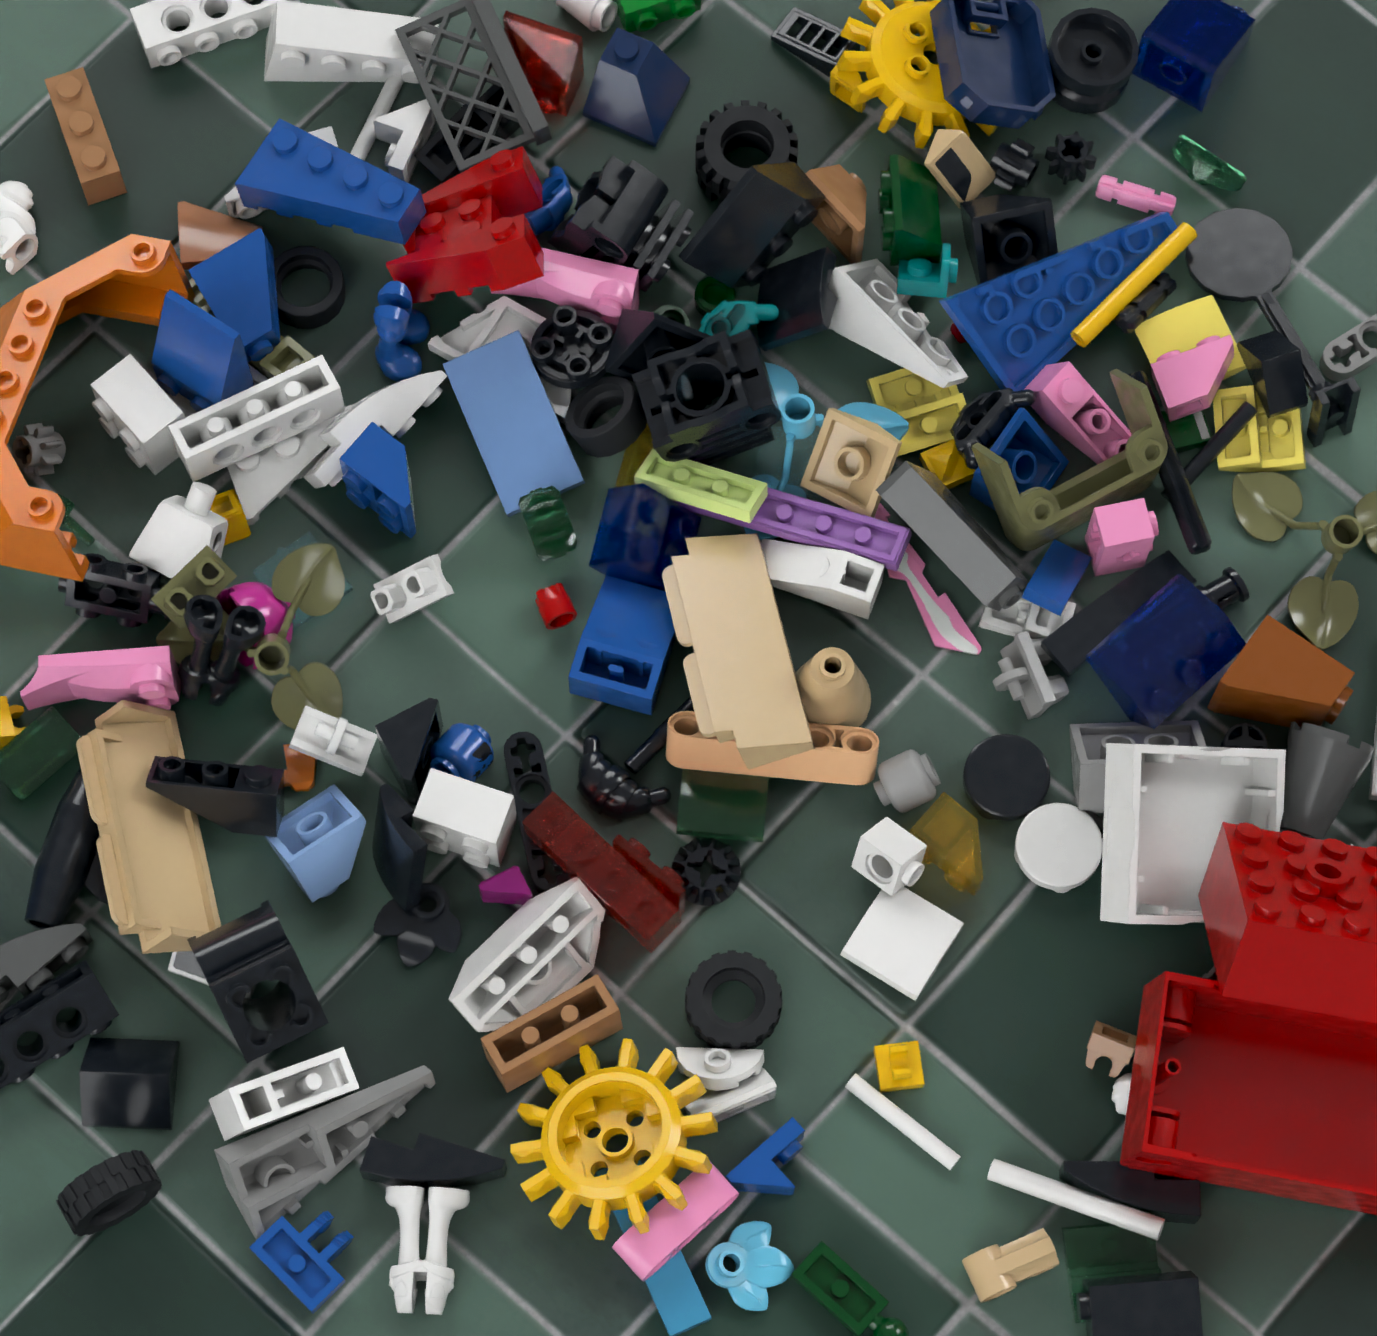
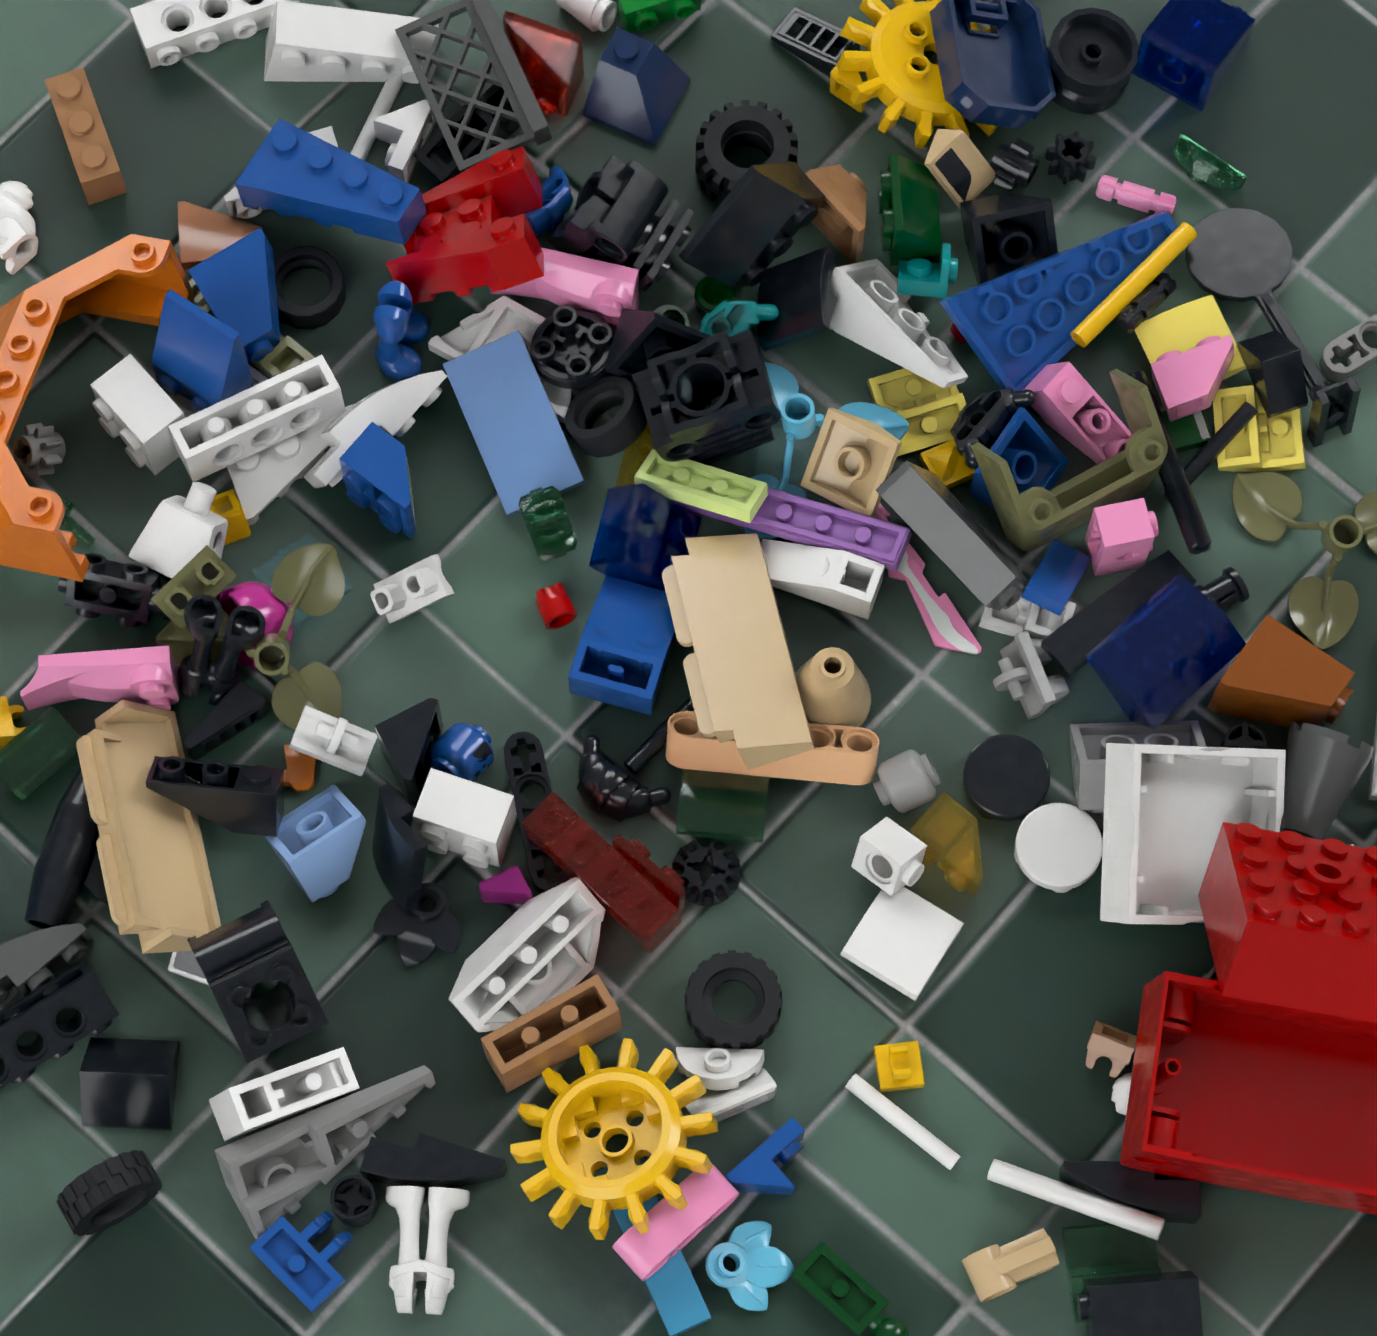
(233, 714): none -> black slope
(354, 1192): none -> black wheel

